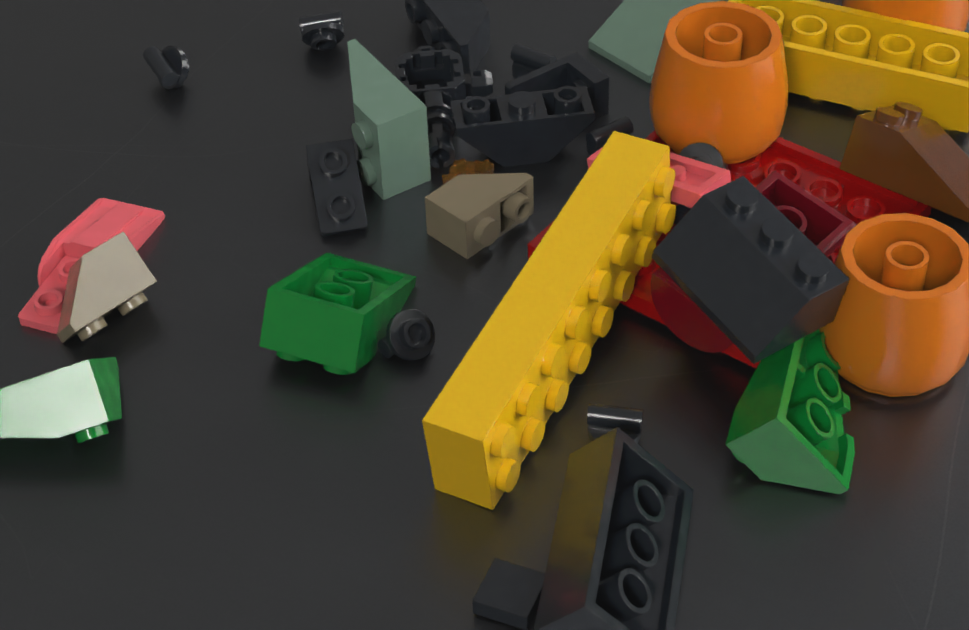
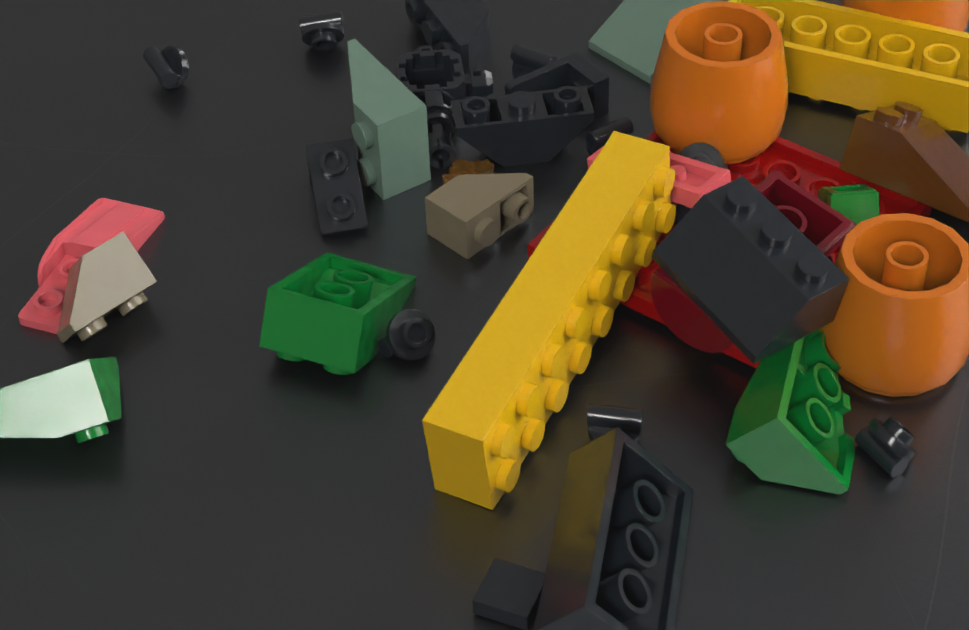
(854, 201): none -> green slope
(887, 444): none -> black plate

